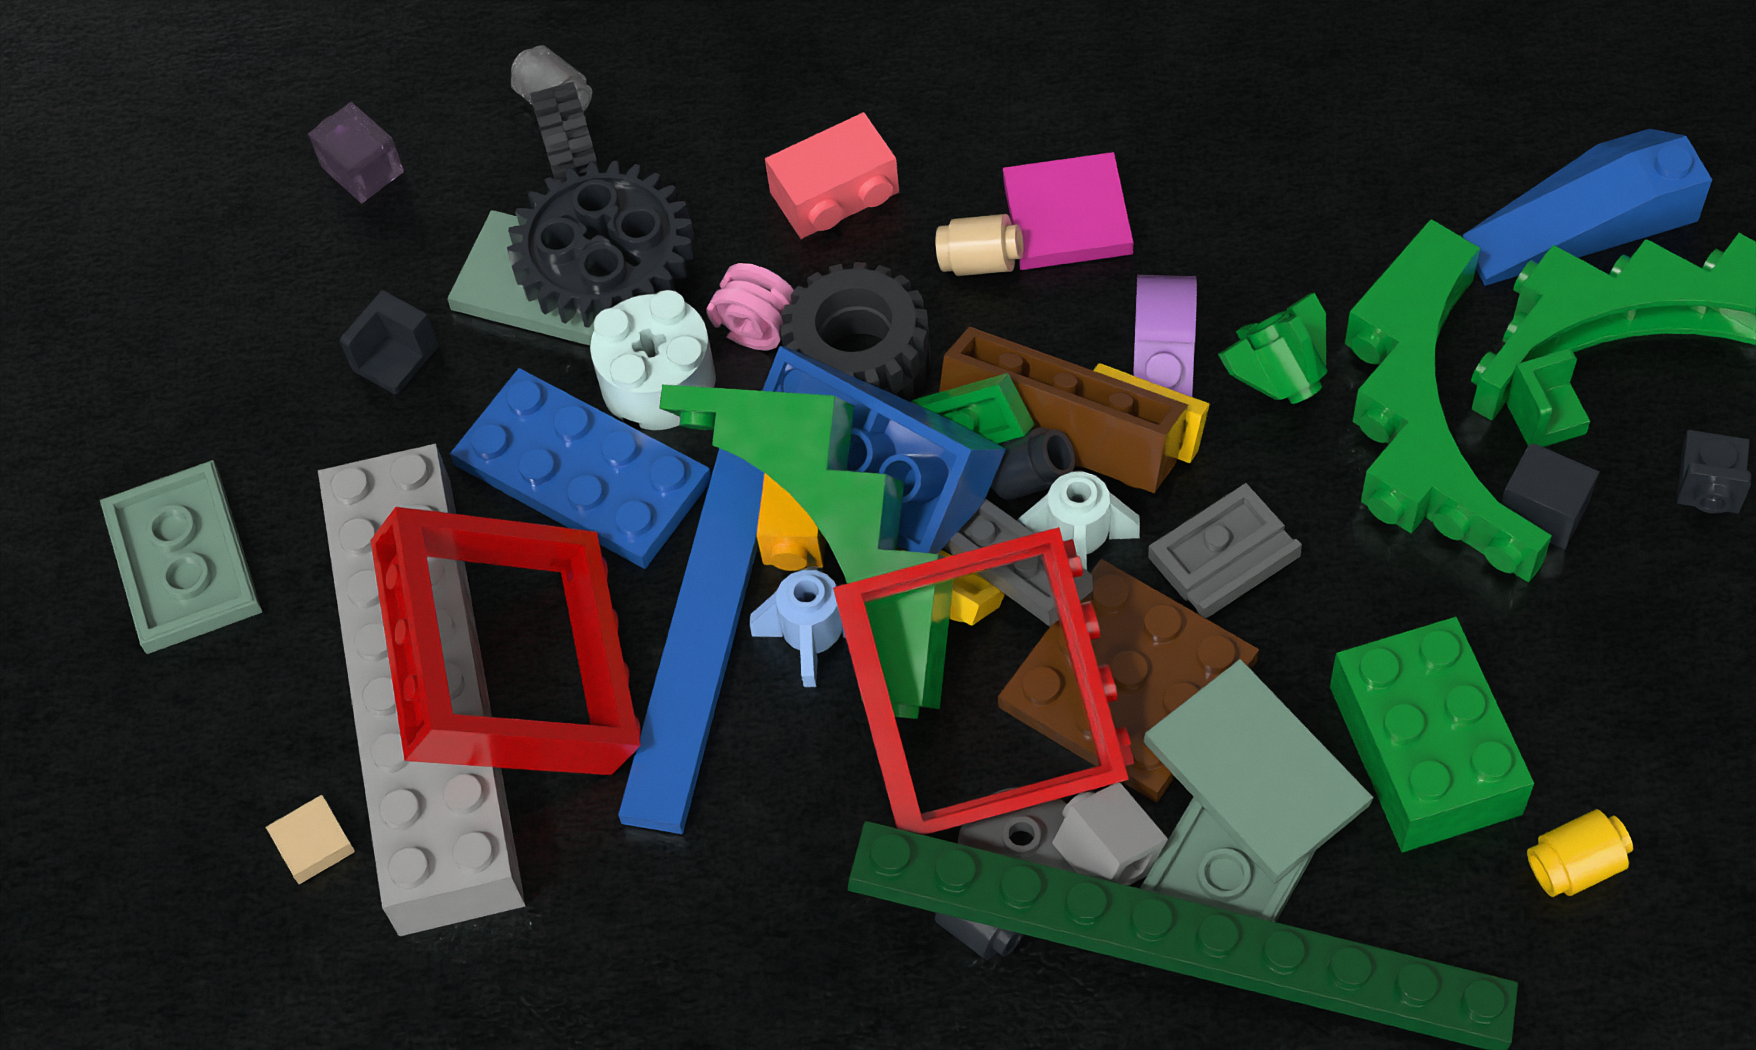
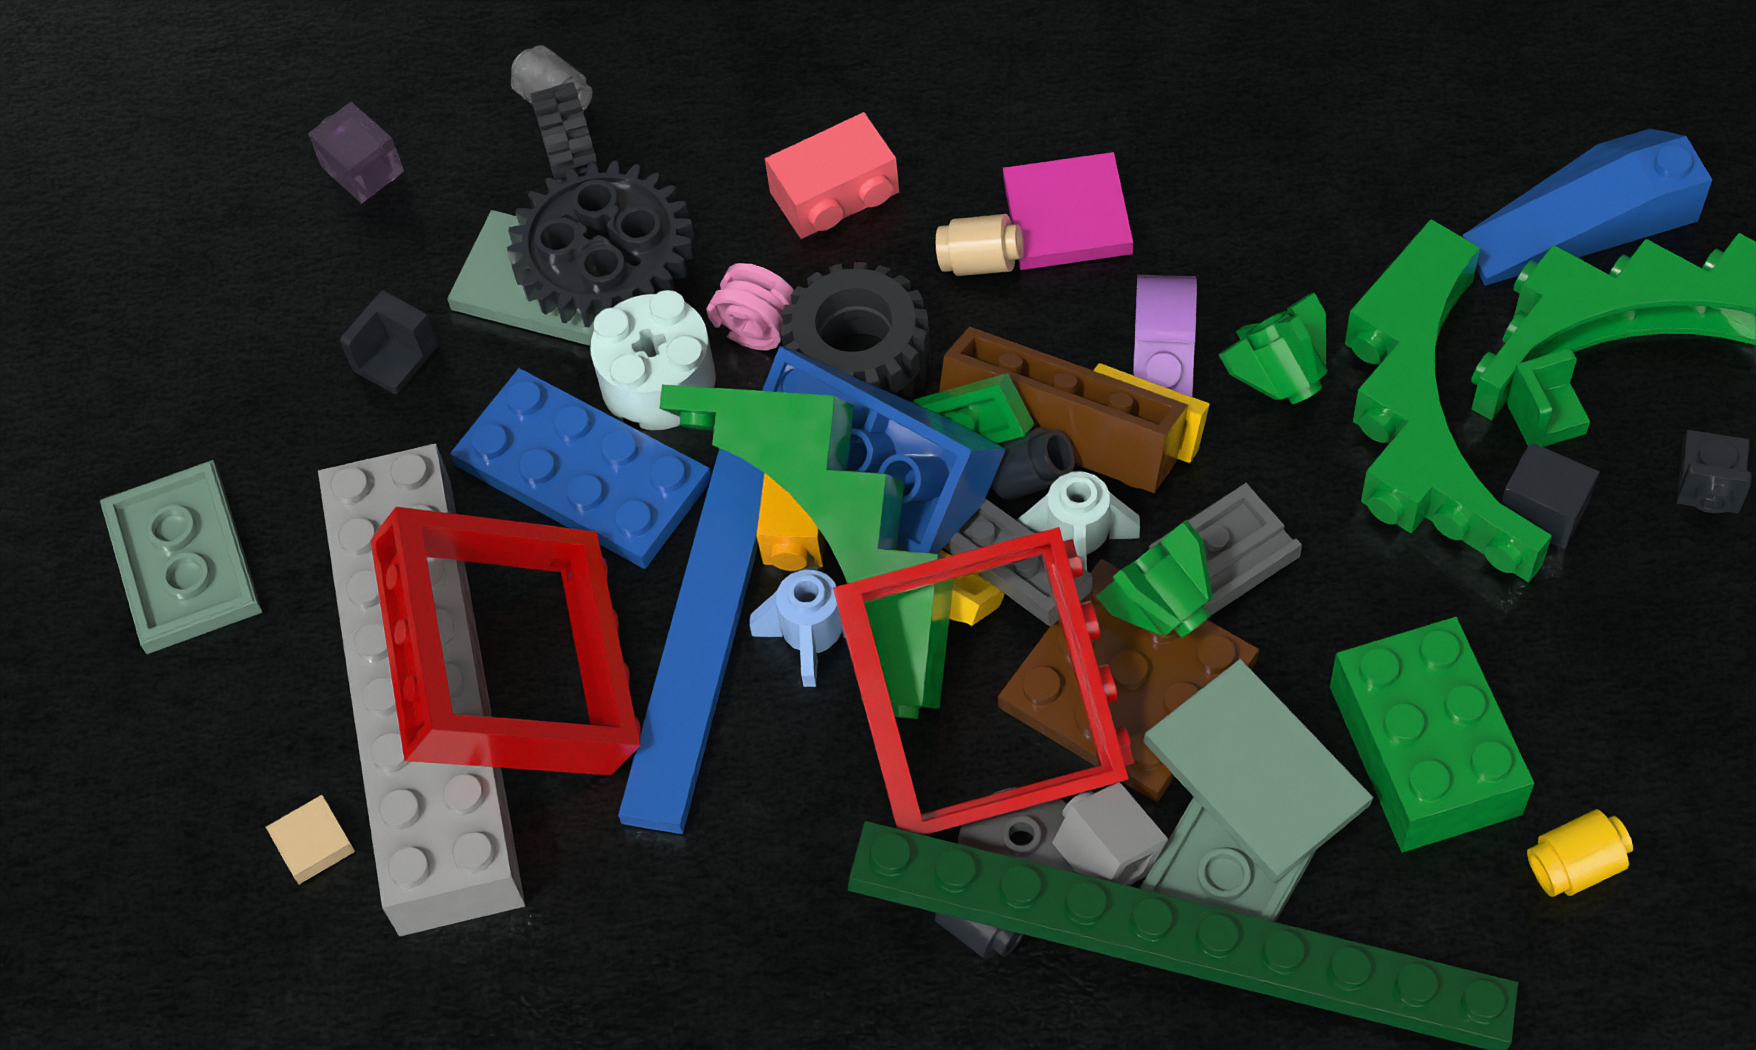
(1164, 586): none -> green brick

